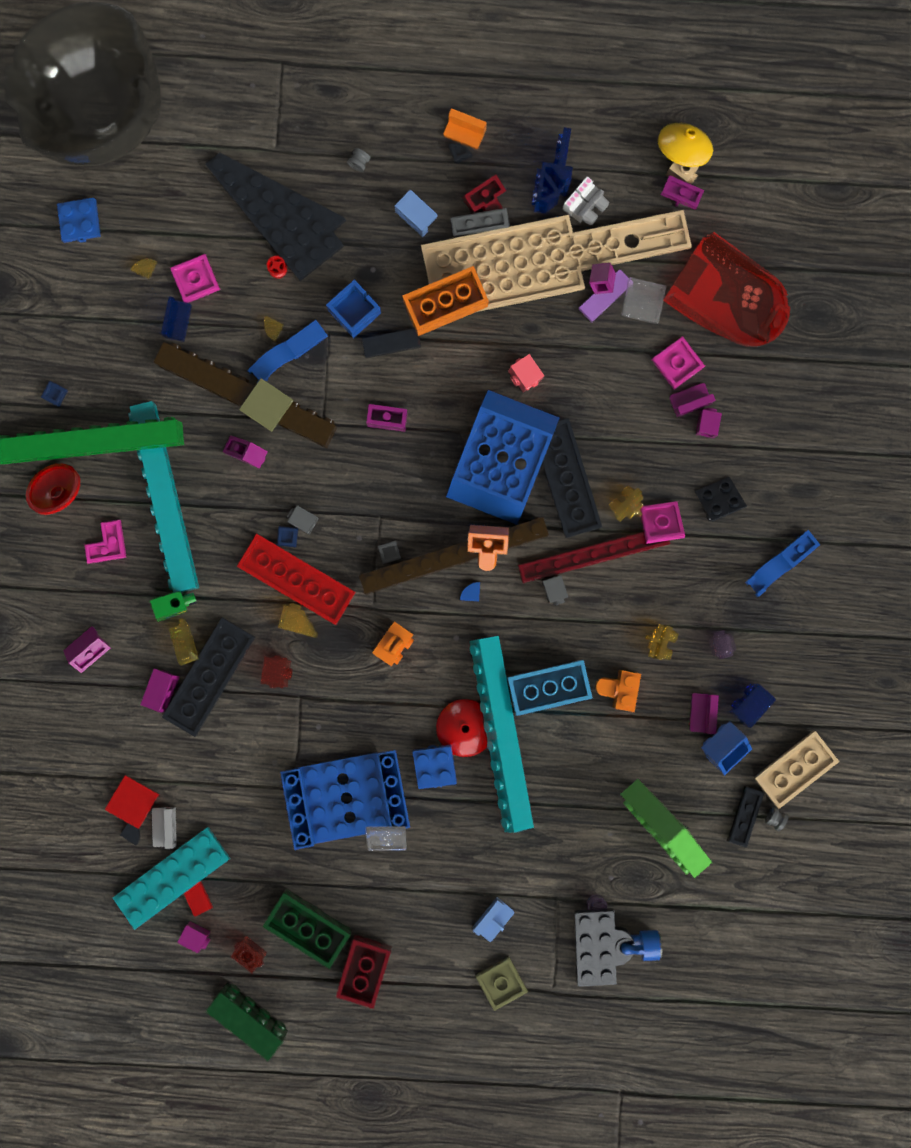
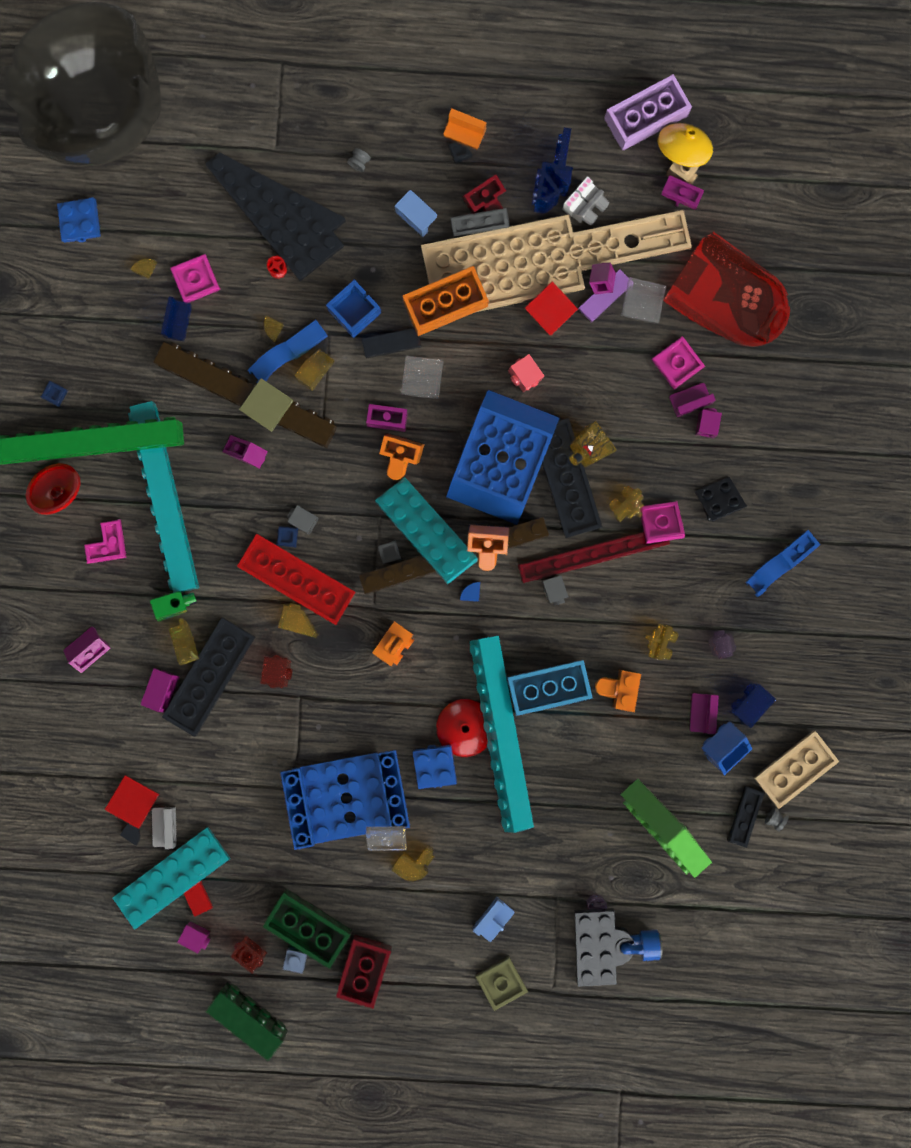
(294, 960): none -> sand blue brick
(314, 369): none -> clear yellow slope
(401, 453): none -> orange brick
(413, 869): none -> clear yellow brick
(422, 377): none -> clear tile
(426, 530): none -> teal plate
(551, 308): none -> red tile
(591, 446): none -> clear yellow torso
(647, 112): none -> lavender brick

